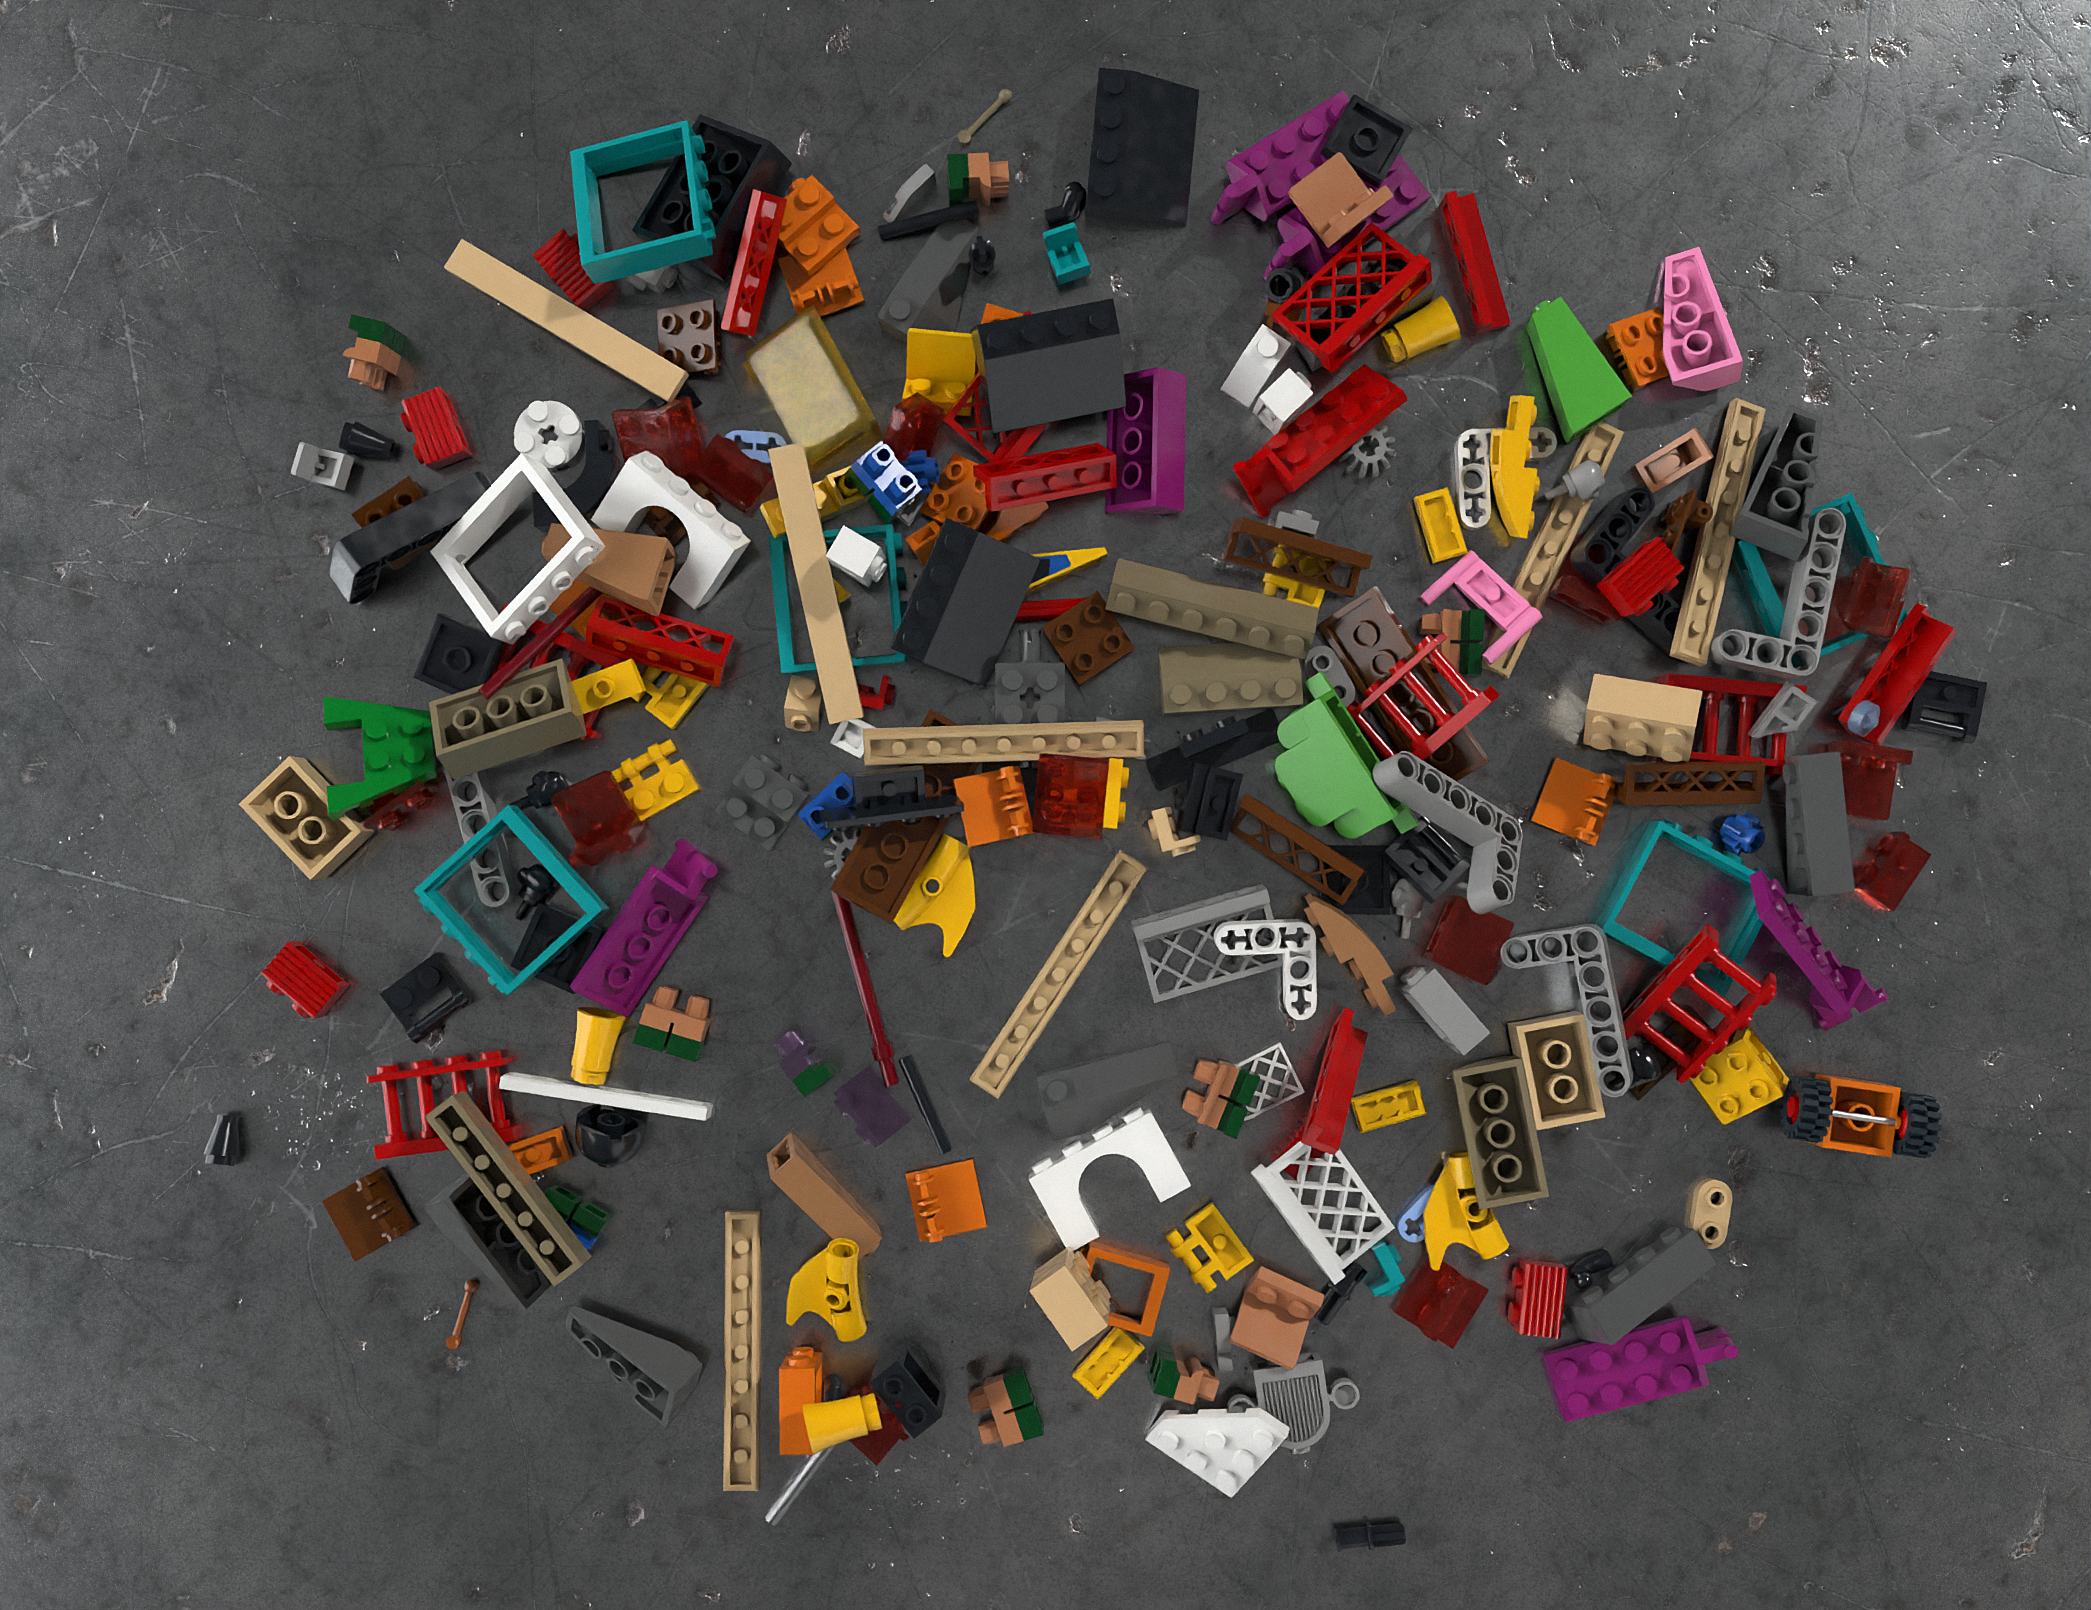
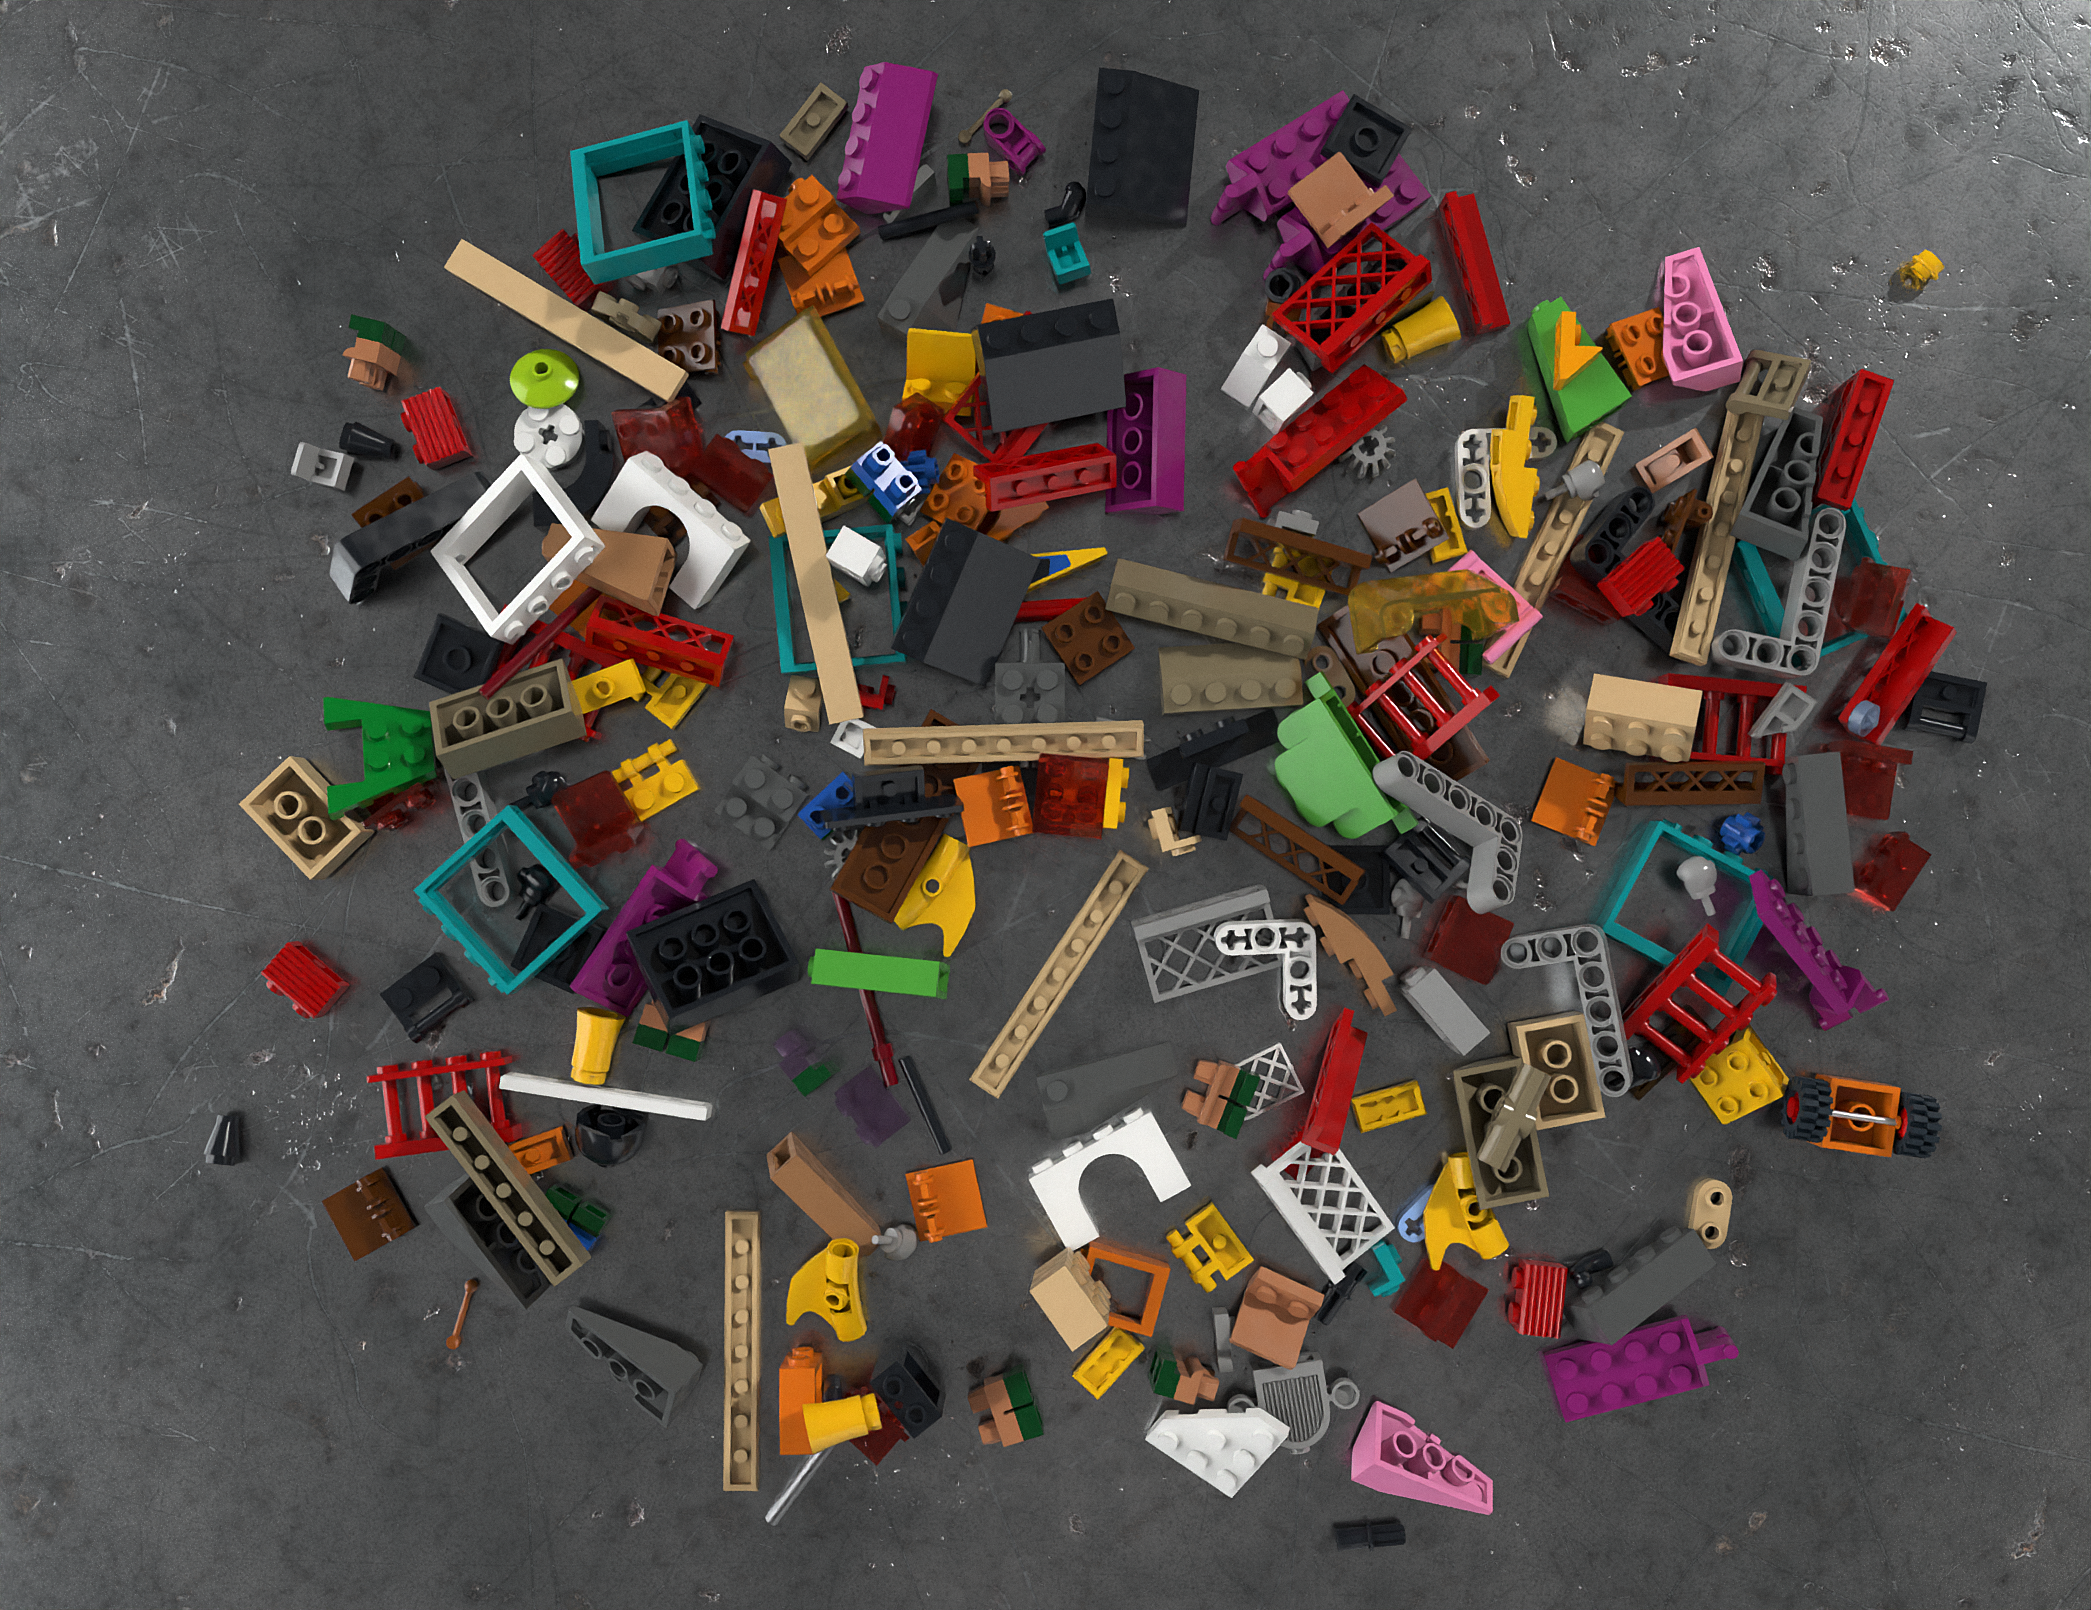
(544, 389): none -> lime dish
(626, 316): none -> dark tan plate
(713, 956): none -> black slope
(814, 121): none -> dark tan plate
(879, 973): none -> bright green slope
(886, 138): none -> magenta slope
(898, 1242): none -> light grey piece
(1016, 145): none -> magenta piece
(1387, 606): none -> clear yellow windscreen
(1403, 526): none -> hinge
(1407, 1463): none -> bright pink wedge
(1513, 1117): none -> dark tan piece
(1570, 357): none -> light orange slope
(1699, 880): none -> light grey piece
(1779, 387): none -> dark tan plate
(1850, 439): none -> red fence
(1926, 266): none -> yellow plate

